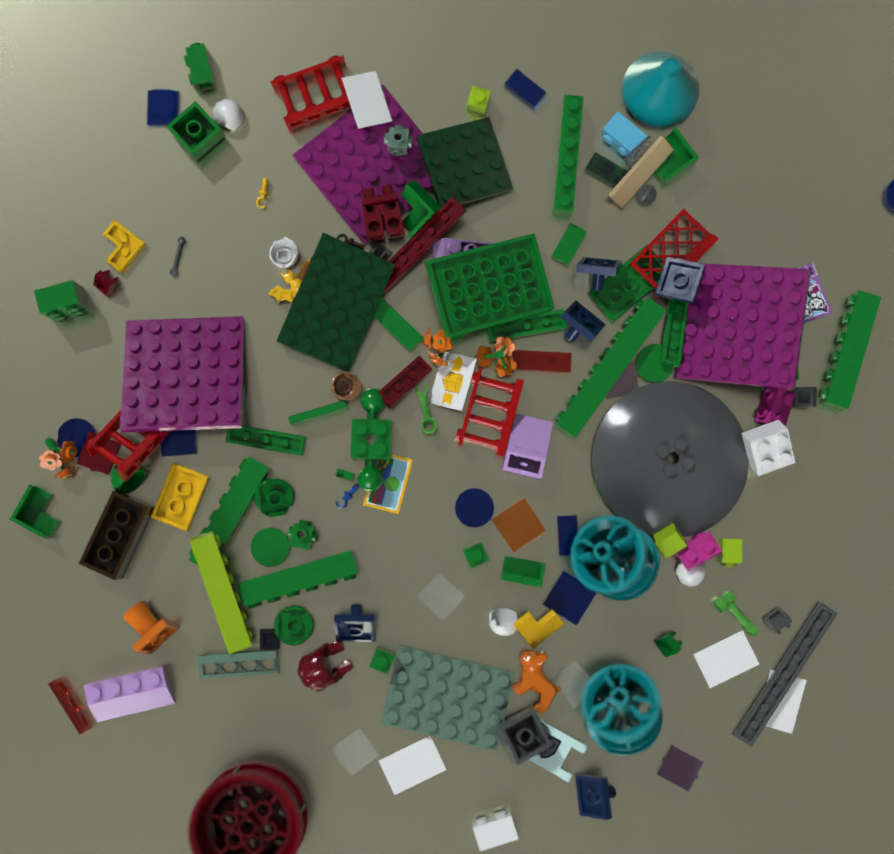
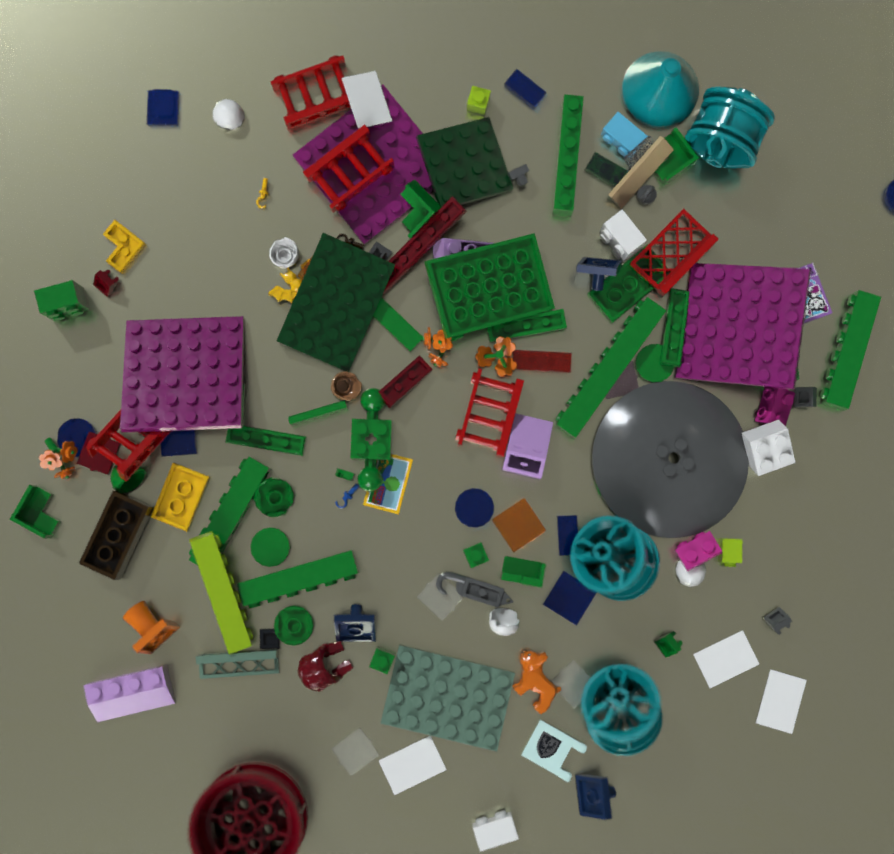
(69, 706): clear red tile -> none
(173, 271): dark grey hinge -> none
(195, 130): green brick -> none
(200, 66): green brick -> none
(299, 542): green brick -> none
(345, 149): none -> red fence
(380, 207): dark red hips -> none
(401, 146): sand green brick -> none
(428, 420): bright green brick -> none
(453, 381): white sticker -> none
(475, 589): none -> dark grey plate
(519, 174): none -> dark grey tile
(522, 736): dark grey brick -> none
(535, 631): yellow tile -> none
(569, 244): green tile -> none
(581, 322): dark blue tile -> none
(622, 236): none -> white brick
(669, 540): lime brick -> none
(680, 280): dark blue tile -> none
(680, 768): clear purple piece -> none
(726, 602): bright green brick -> none
(730, 127): none -> teal wheel
(785, 674): dark grey tile -> none

